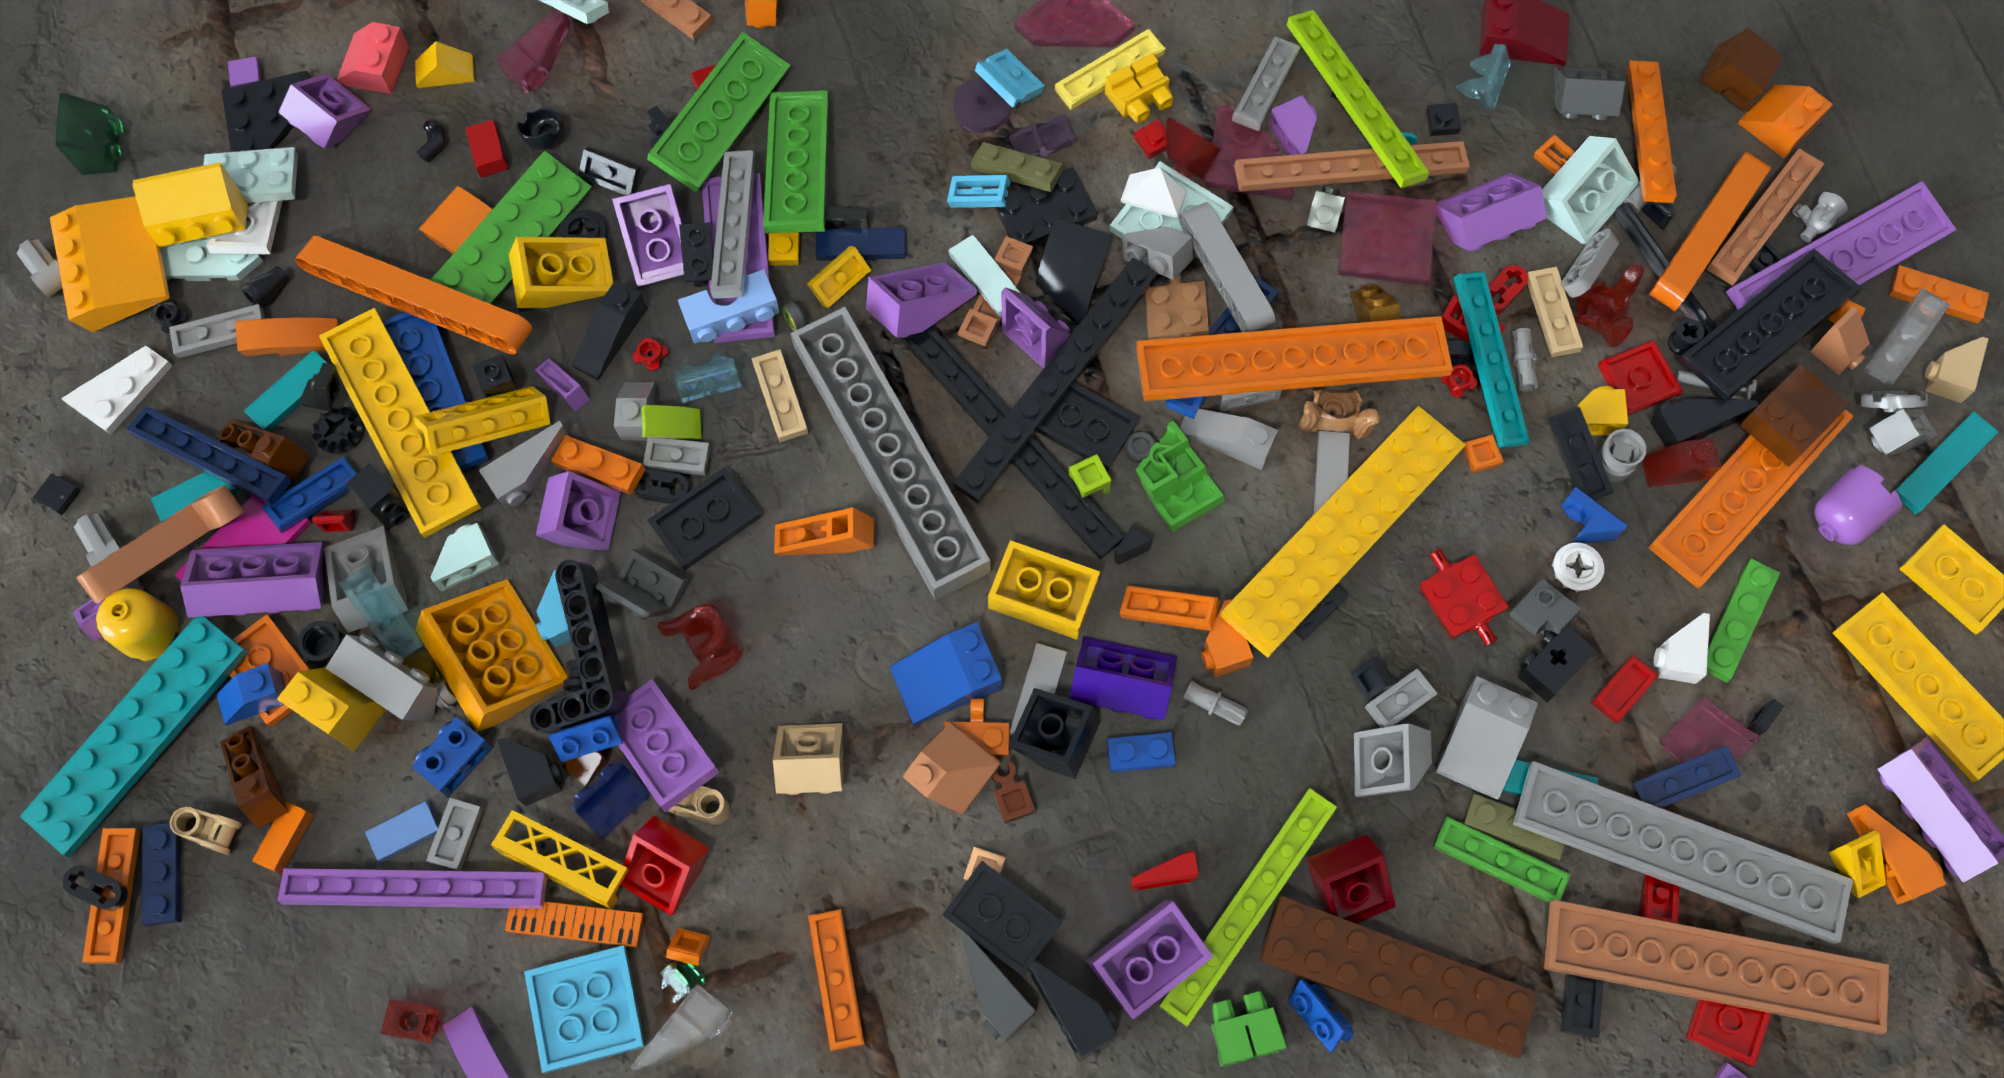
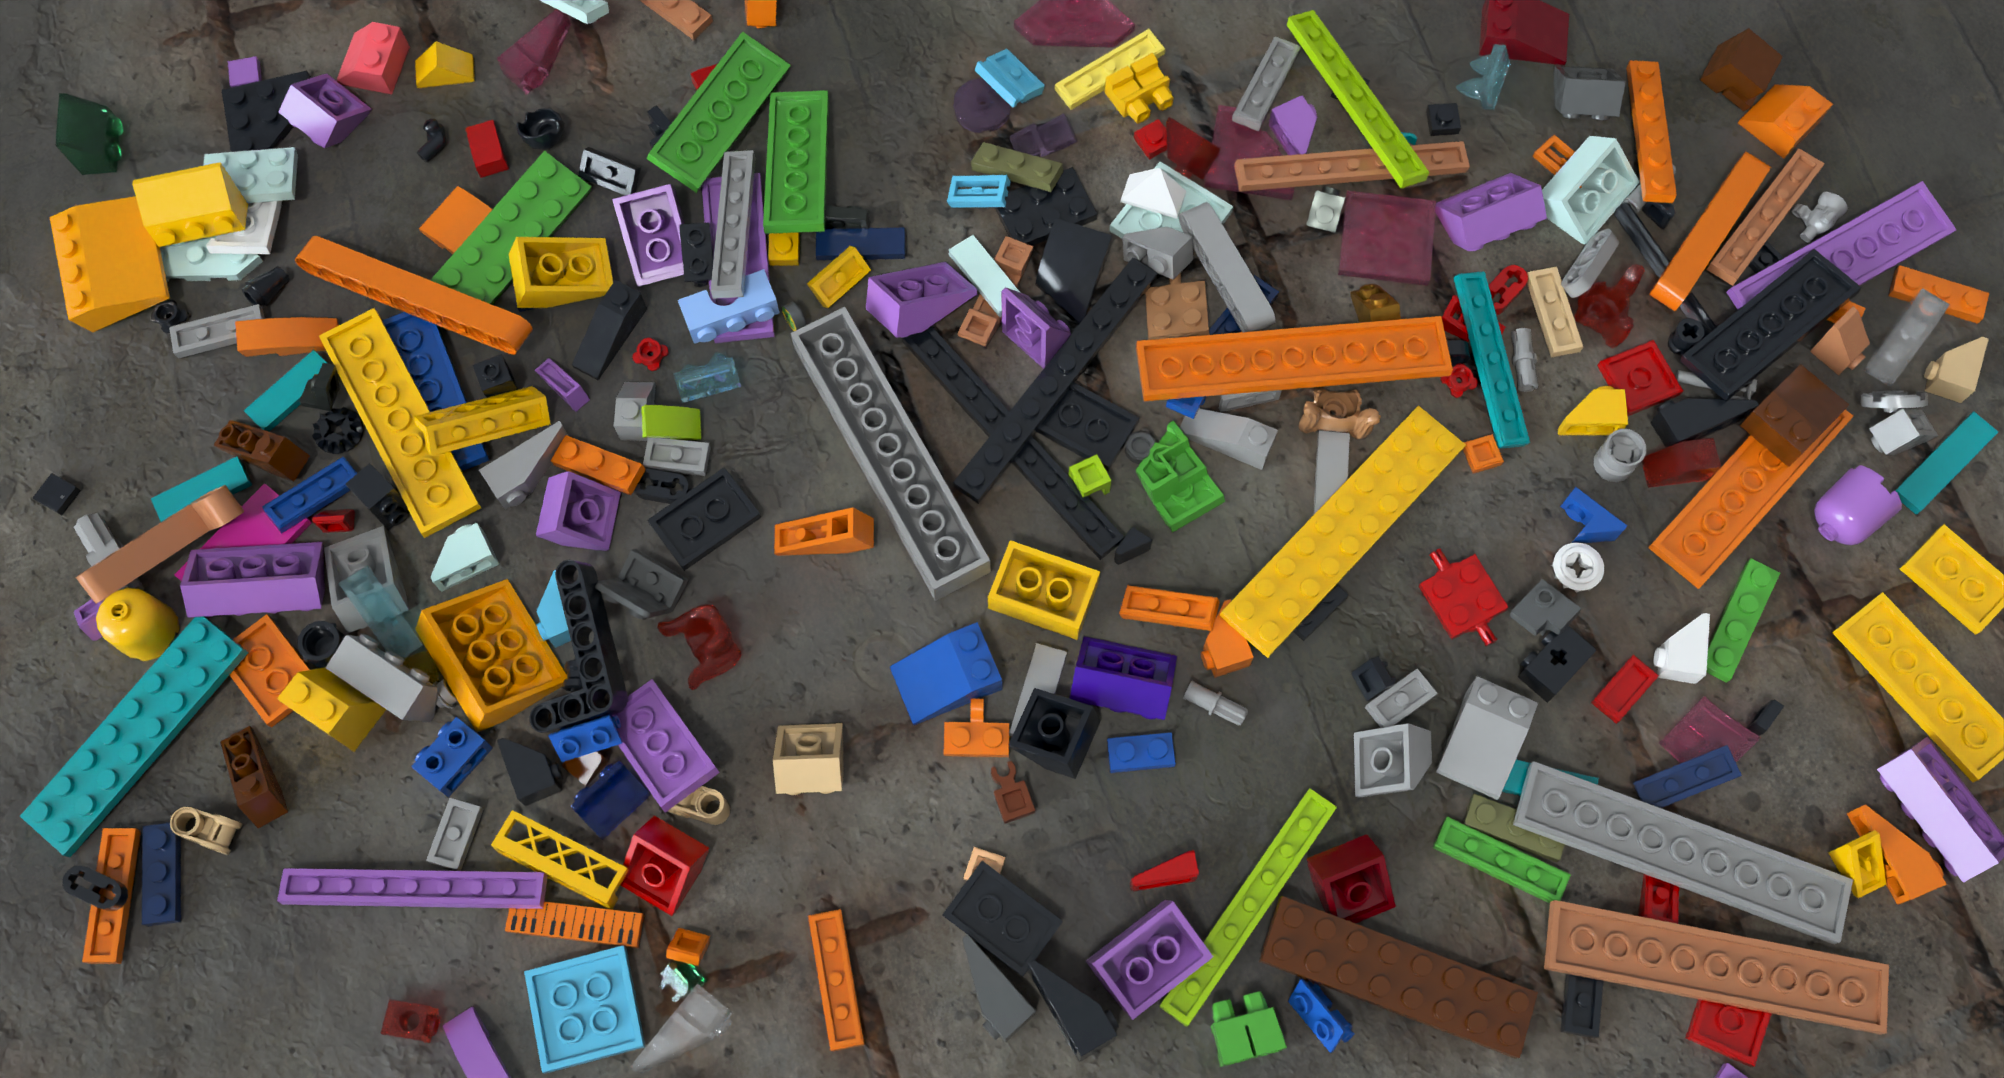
(41, 265): light grey piece -> none
(119, 389): white wing -> none
(209, 455): dark blue plate -> none
(251, 693): blue slope -> none
(283, 839): orange slope -> none
(402, 831): medium blue tile -> none
(573, 224): black gear -> none
(780, 395): tan plate -> none
(952, 769): nougat slope -> none
(1580, 453): black plate -> none

